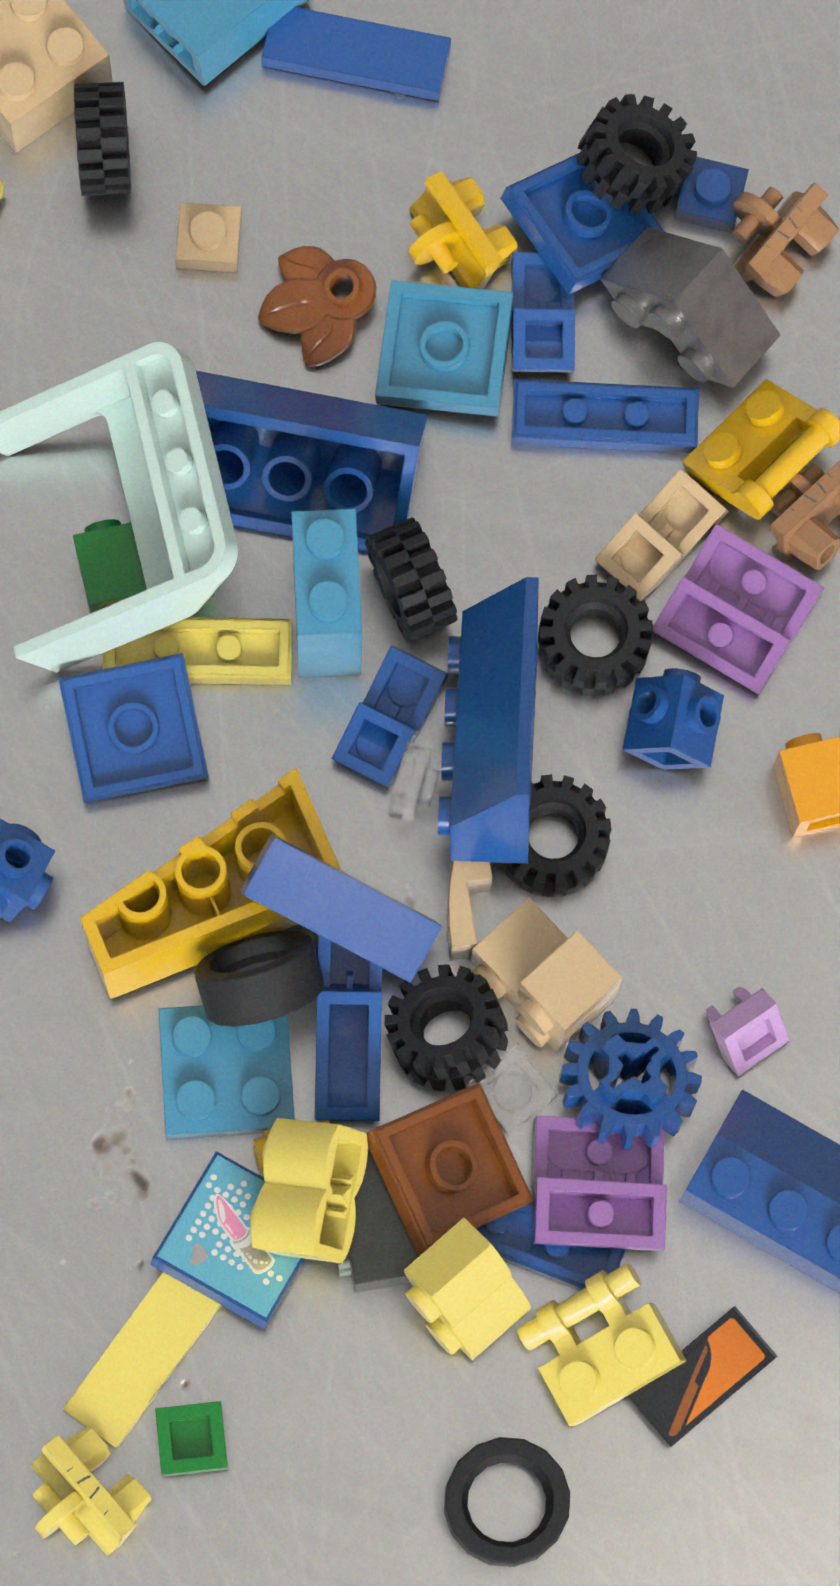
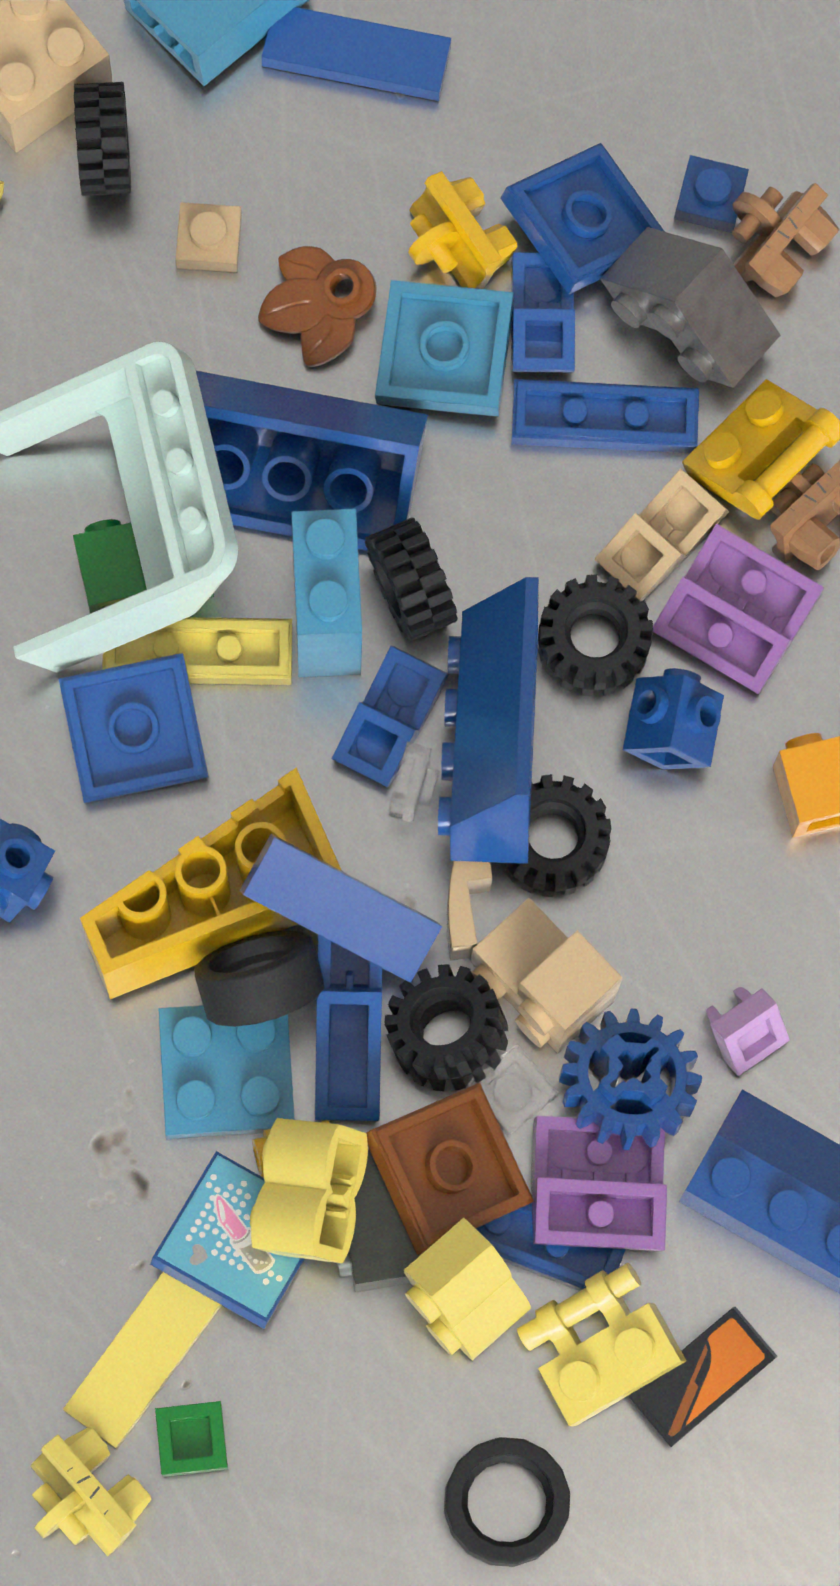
(622, 175): black tyre -> none

